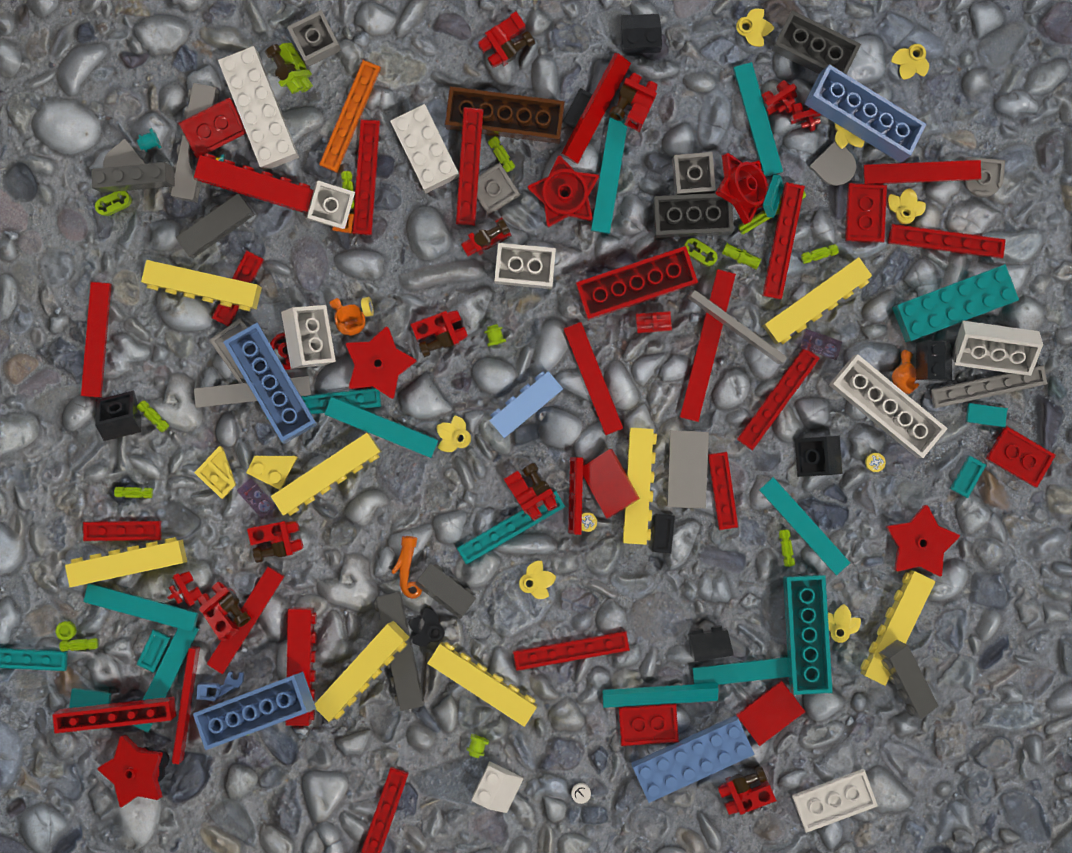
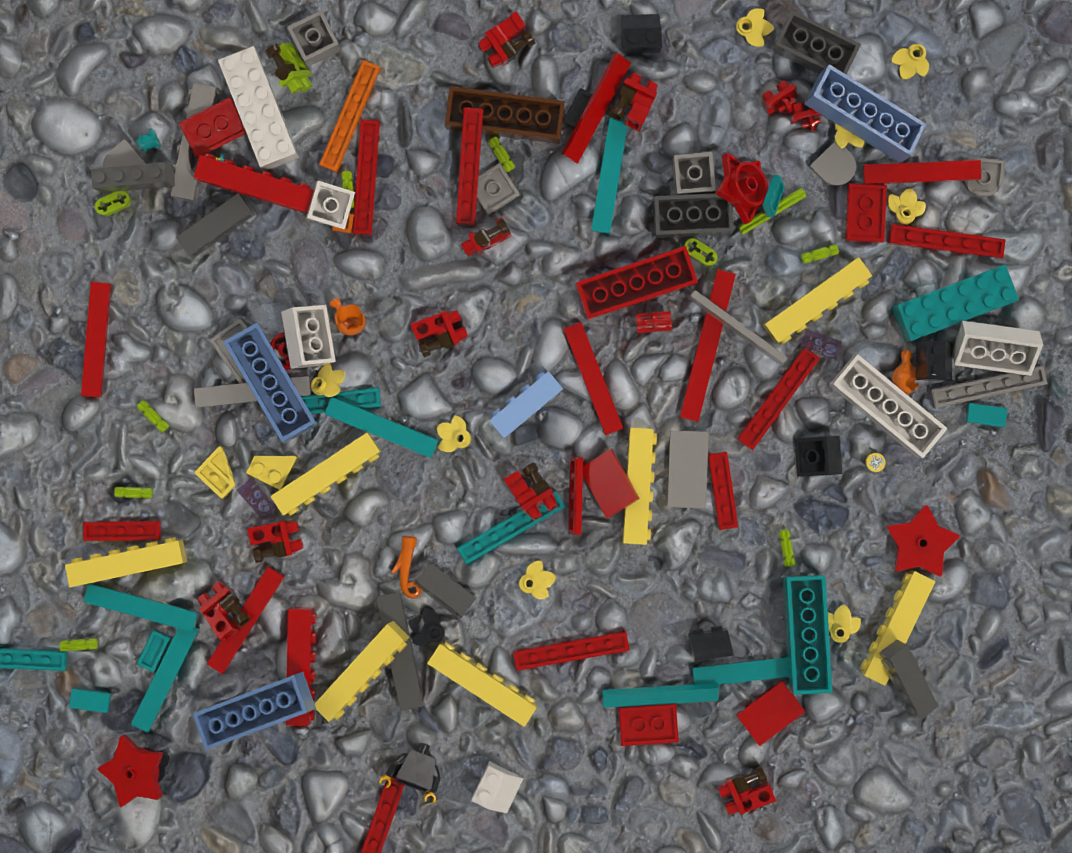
(66, 630): lime tile -> none
(114, 715): red brick -> none
(118, 416): black slope -> none
(185, 704): red tile -> none
(189, 596): red hips -> none
(201, 284): light yellow brick -> none
(229, 684): medium blue piece -> none
(245, 272): red tile -> none
(327, 381): none -> light yellow plate
(367, 306): light yellow tile -> none
(393, 363): red plate -> none
(415, 771): none -> black torso
(425, 148): white brick -> none
(477, 746): lime brick -> none
(494, 335): lime brick -> none
(525, 265): white brick -> none
(564, 179): red plate -> none
(581, 793): white tile -> none
(589, 522): tile -> none
(663, 533): black tile -> none
(692, 758): medium blue brick -> none
(741, 256): lime pin -> none
(758, 119): teal tile -> none
(783, 240): red tile -> none
(804, 526): teal tile -> none
(834, 800): white tile -> none
(968, 476): teal tile -> none
(1020, 456): red tile -> none

